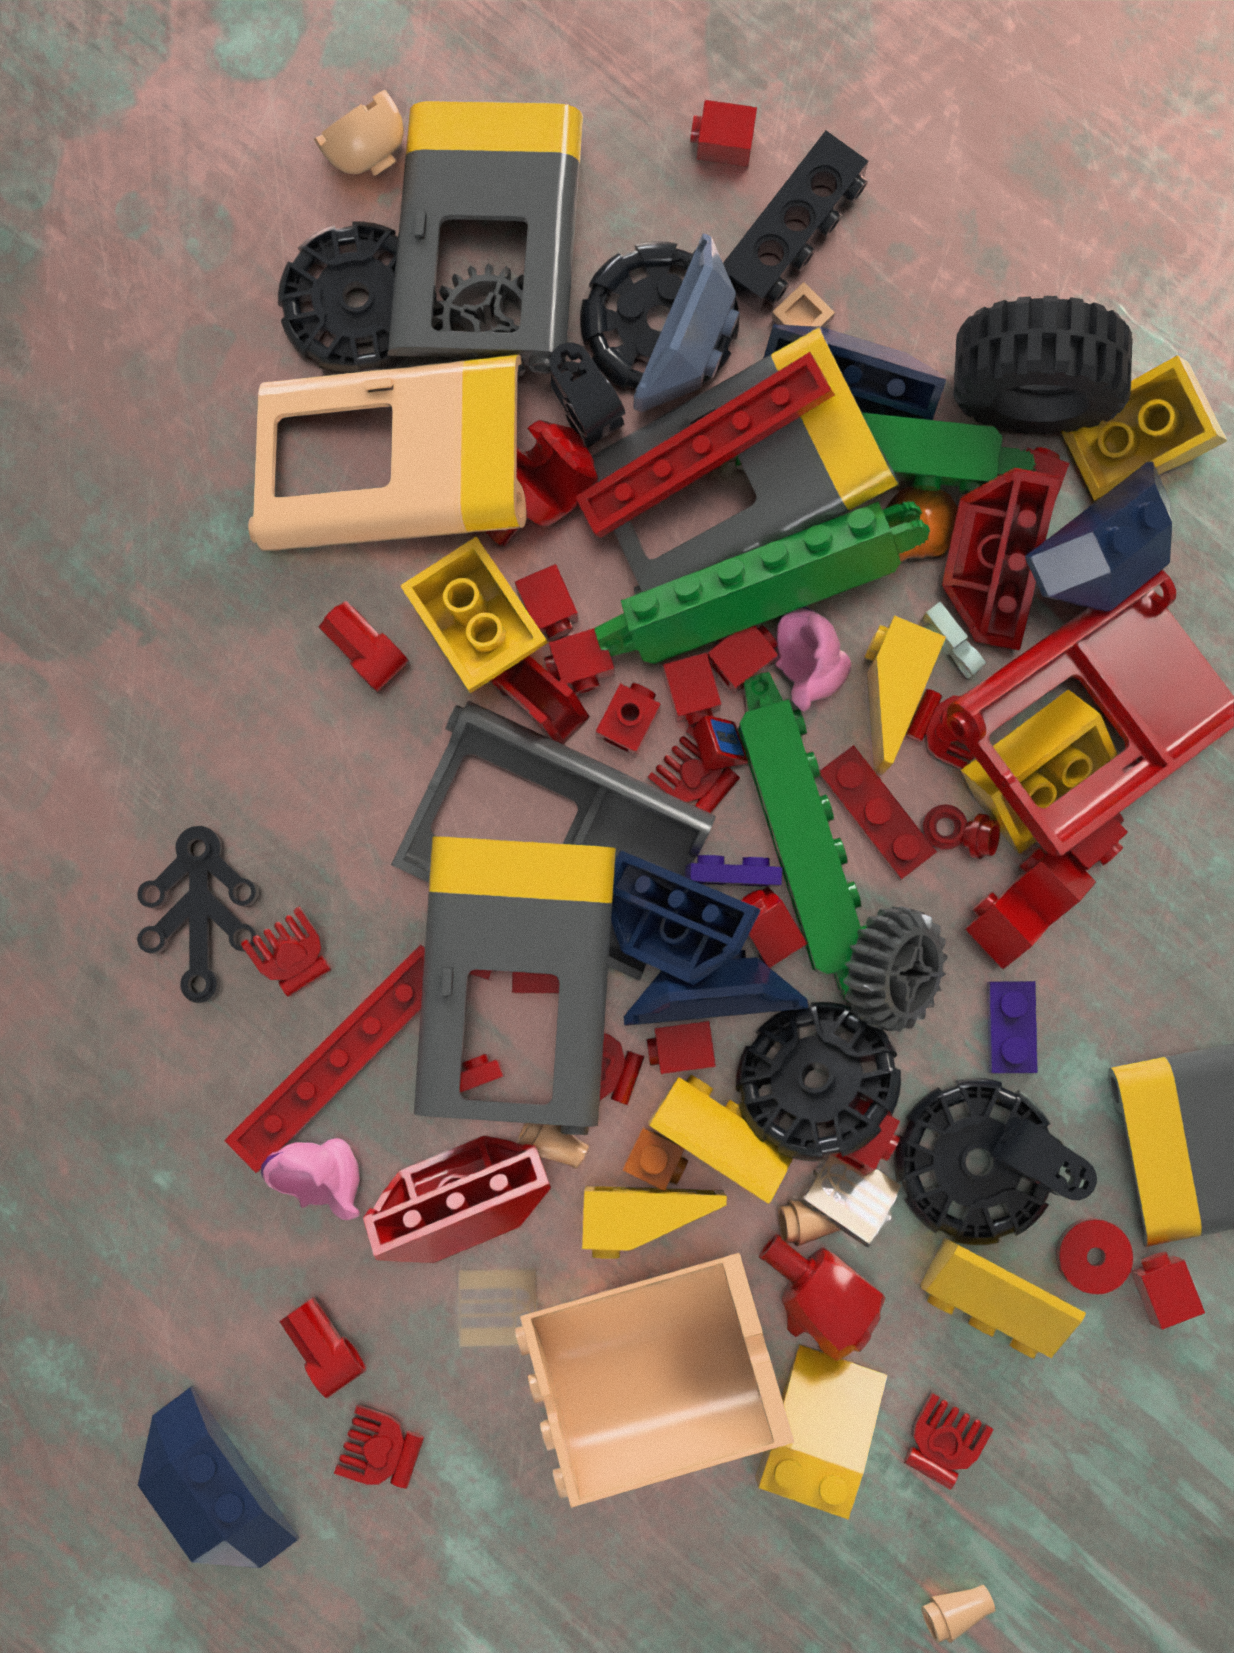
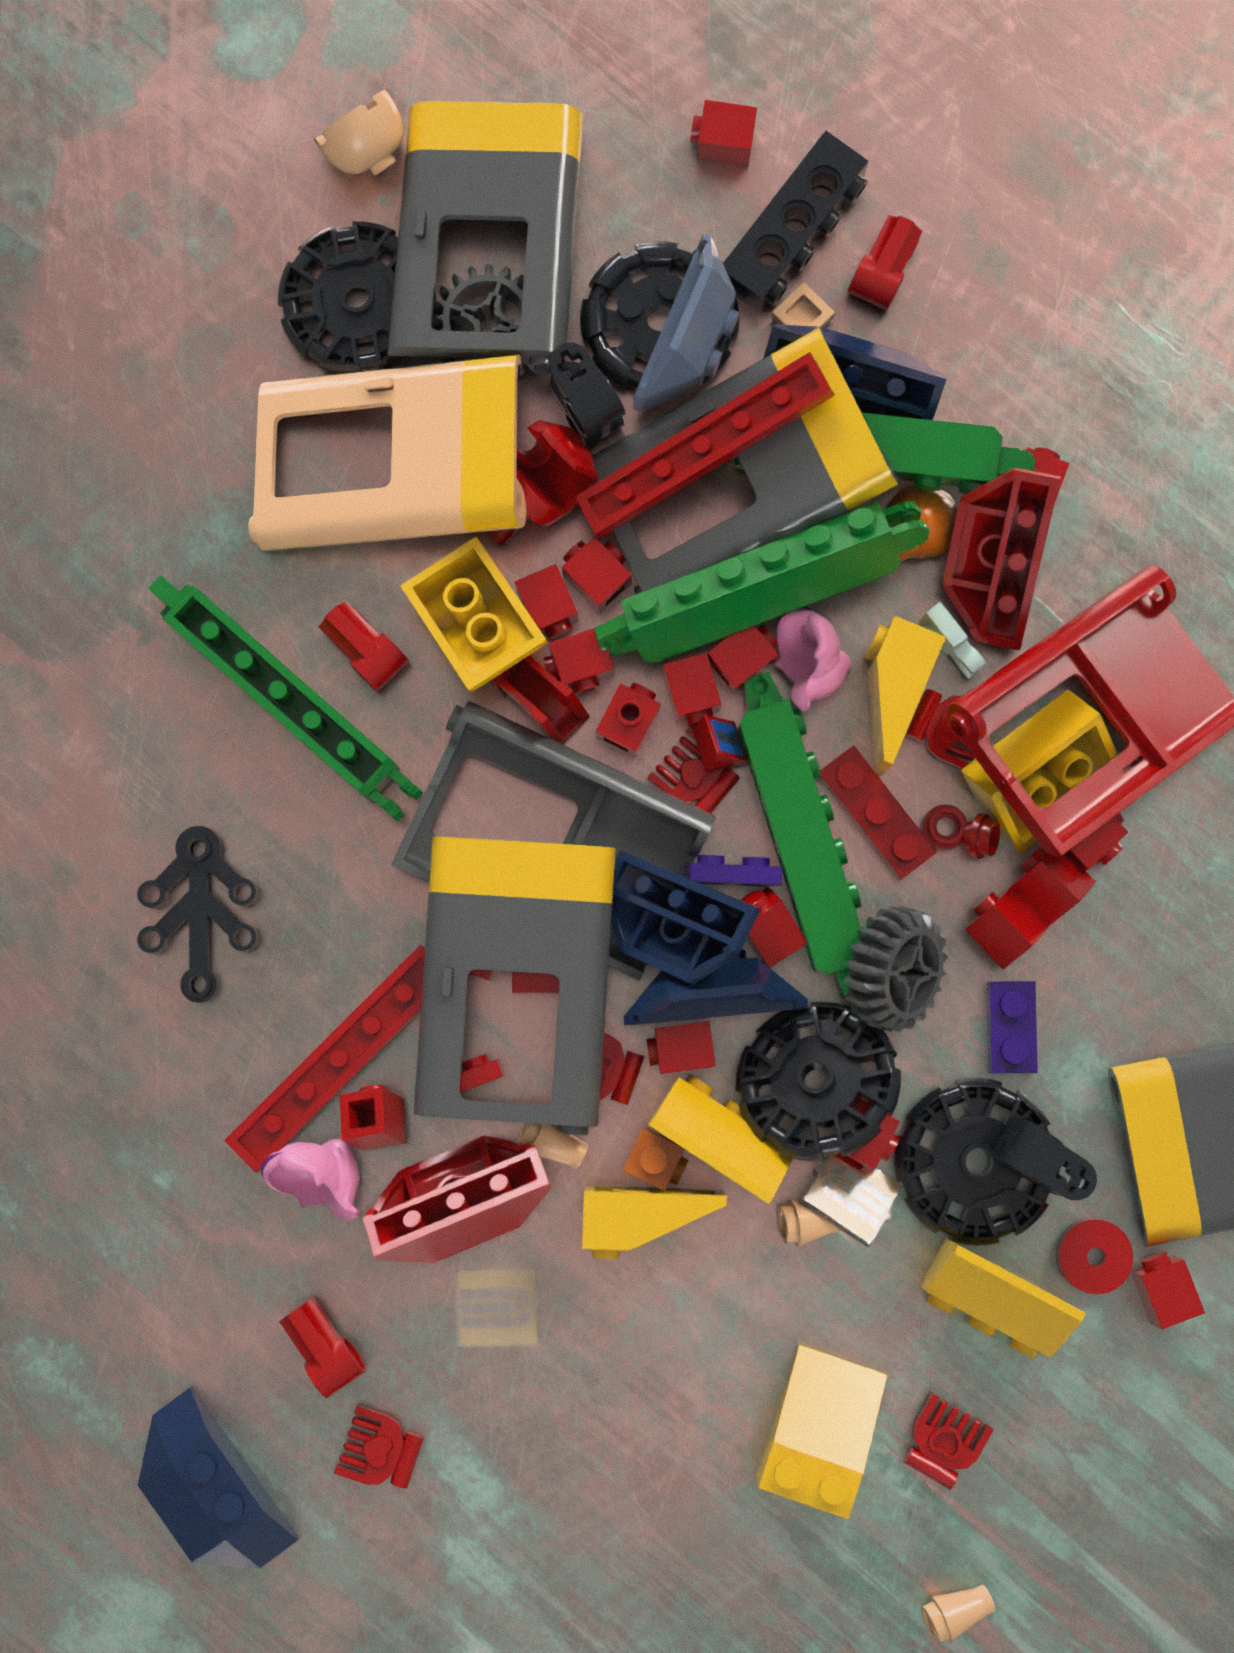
(282, 694): none -> green hinge
(293, 958): red piece -> none
(372, 1118): none -> red brick
(596, 572): none -> red brick
(653, 1380): light nougat cylinder -> none
(825, 1298): red piece -> none
(882, 270): none -> red piece
(1043, 365): black tyre -> none
(1109, 545): dark blue wedge -> none
(1161, 424): yellow slope -> none

